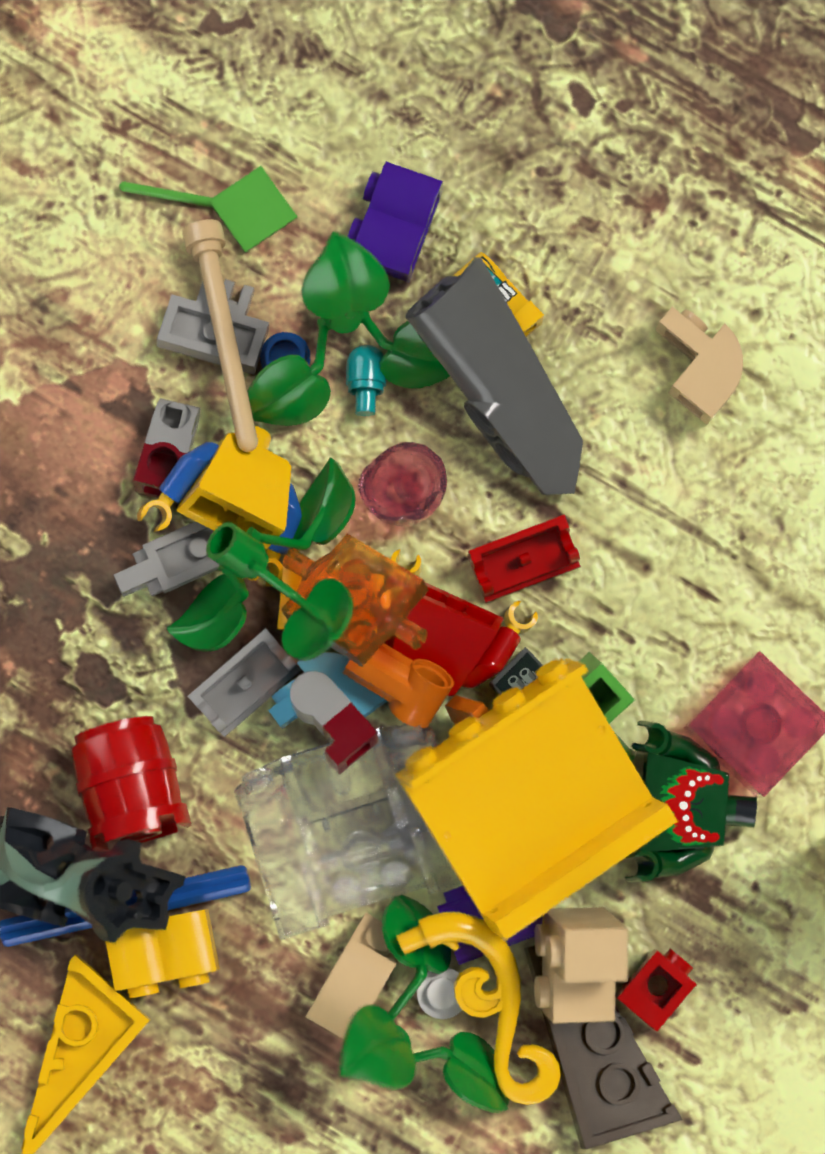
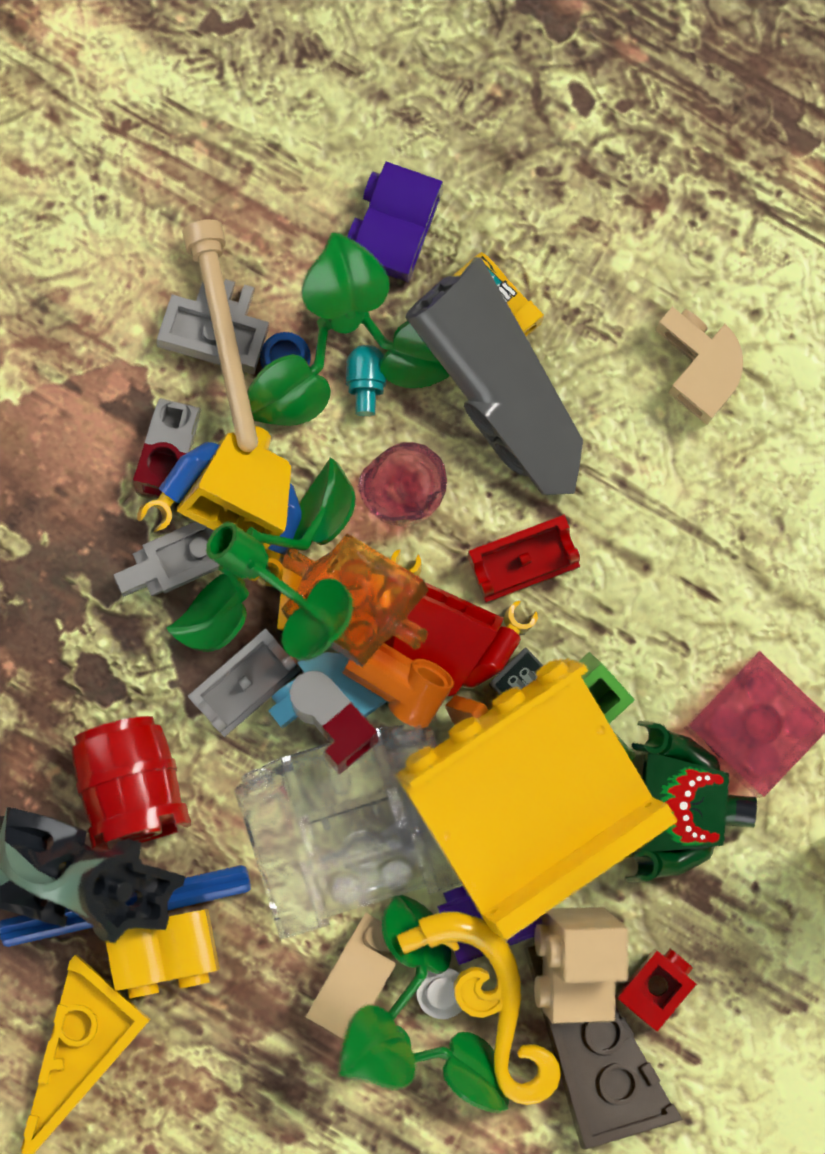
(249, 208): bright green piece -> none

